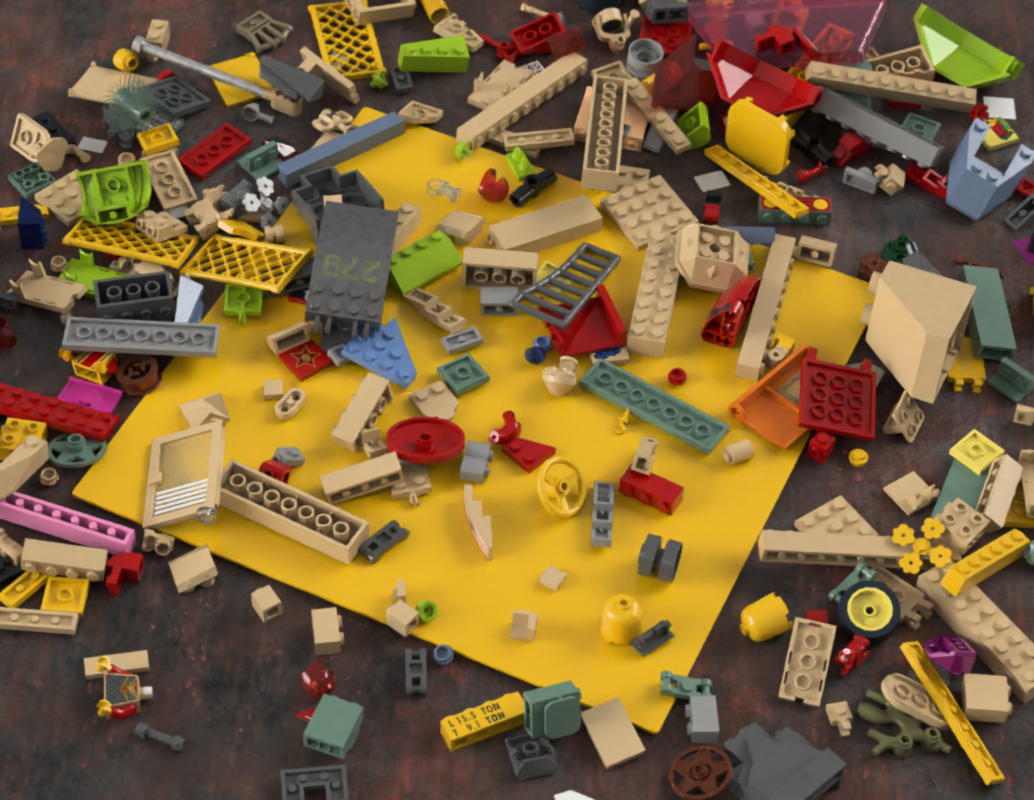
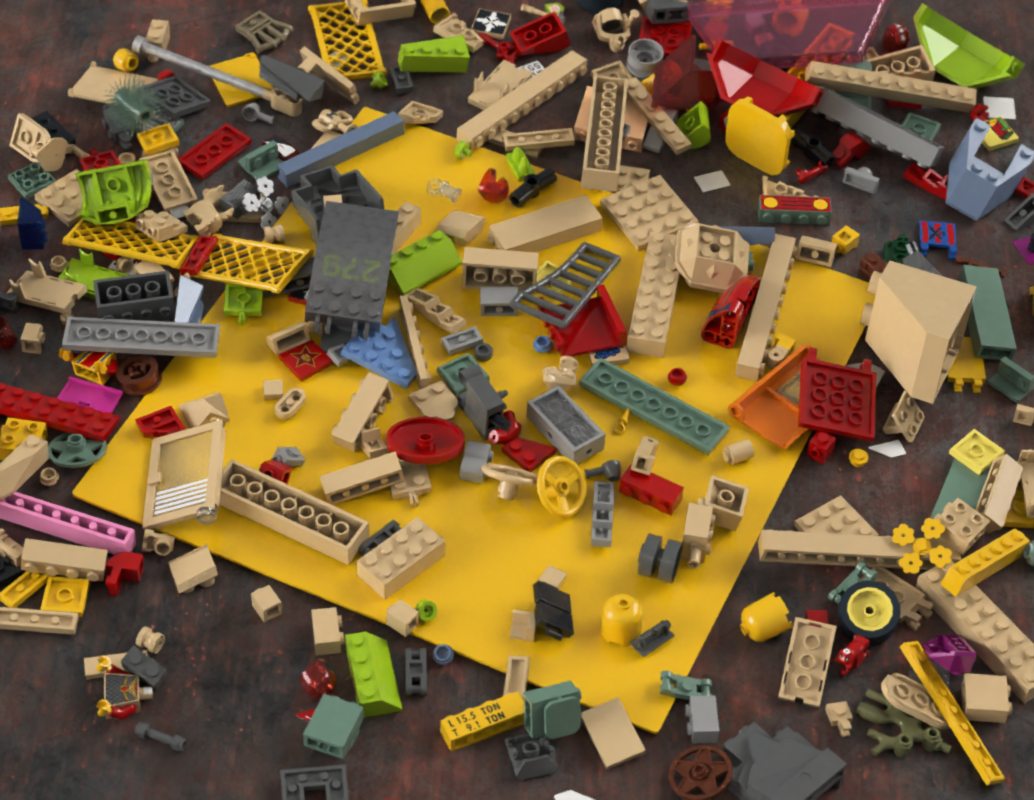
(32, 338): none -> tan brick
(92, 144): white sticker -> none
(98, 160): none -> red plate
(143, 666): none -> dark grey brick
(150, 640): none -> tan wheel
(159, 423): none -> red wing
(199, 255): none -> red tile
(240, 228): yellow tile -> none
(372, 674): none -> lime slope
(400, 591): tan plate -> none
(401, 558): none -> tan brick
(413, 339): none -> tan plate
(479, 524): tan slope -> none
(482, 402): none -> dark grey piece
(483, 352): none -> dark grey tile
(491, 23): none -> tile
(509, 478): none -> tan piece
(517, 674): none -> tan tile
(535, 355): clear blue piece -> none
(553, 610): none -> black piece
(554, 7): none -> tile
(565, 43): clear red brick -> none
(565, 425): none -> brick
(610, 469): none -> dark grey bar
(697, 533): none -> tan brick
(712, 206): leg -> none
(727, 501): none -> tan slope
(756, 181): yellow tile -> none
(776, 37): red brick -> none
(804, 44): red slope -> none
(845, 244): none -> yellow brick
(889, 449): none -> white sticker
(891, 178): tan brick -> none
(896, 38): none -> clear red helmet
(911, 493): tan plate -> none
(937, 235): none -> blue flag

